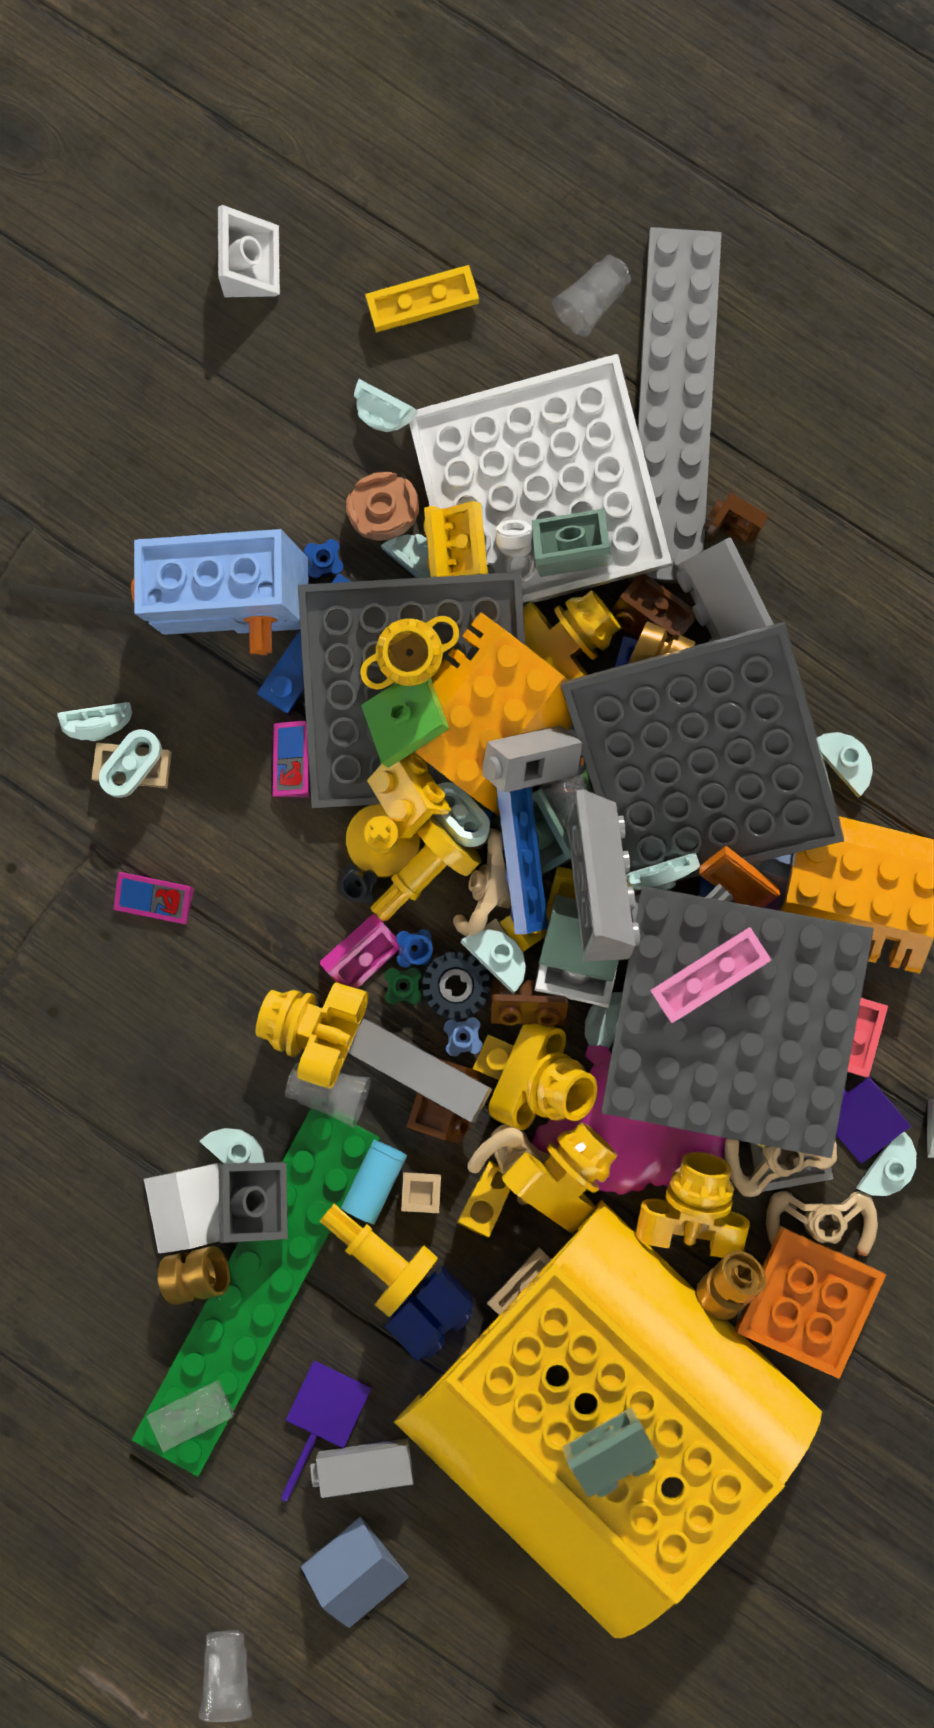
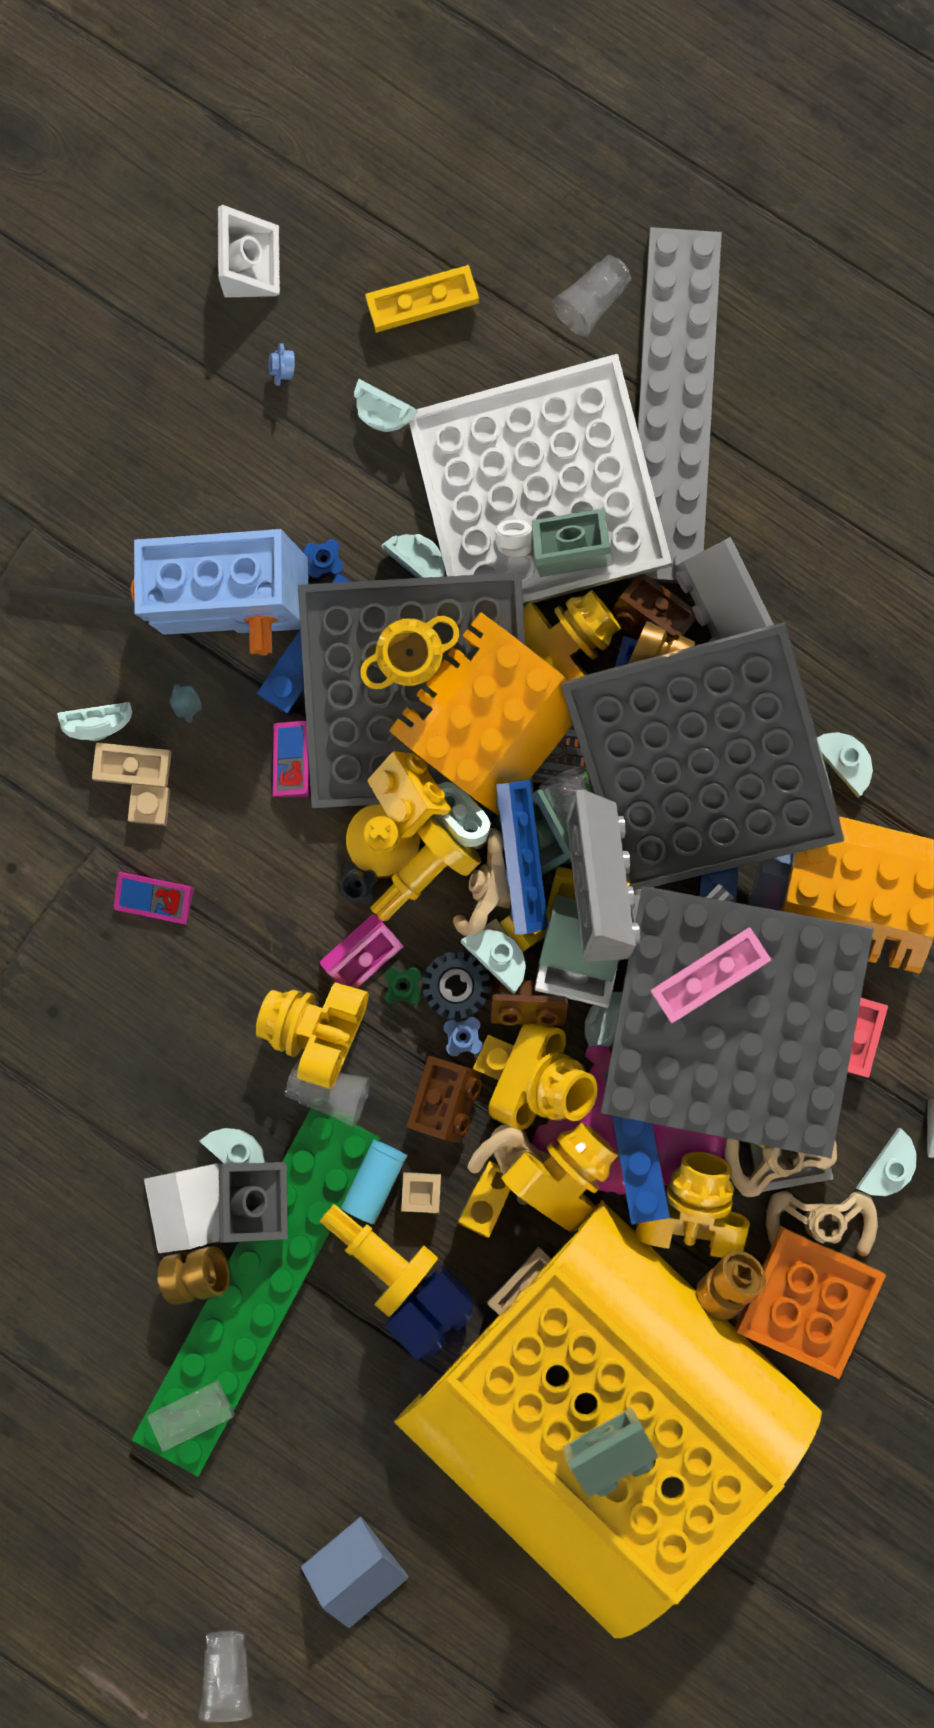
(127, 761): light aqua plate -> none
(149, 805): none -> tan plate
(185, 702): none -> clear light blue plate
(281, 364): none -> medium blue plate
(327, 1409): dark purple piece -> none
(363, 1468): light grey brick -> none
(382, 506): nougat tile -> none
(404, 720): bright green plate -> none
(419, 1070): light grey tile -> none
(424, 950): blue plate -> none
(455, 540): yellow bracket -> none
(531, 758): light grey brick -> none
(640, 1169): none -> blue plate
(664, 874): light aqua plate -> none
(738, 517): reddish brown bracket -> none
(739, 879): orange tile -> none
(868, 1120): dark purple piece -> none

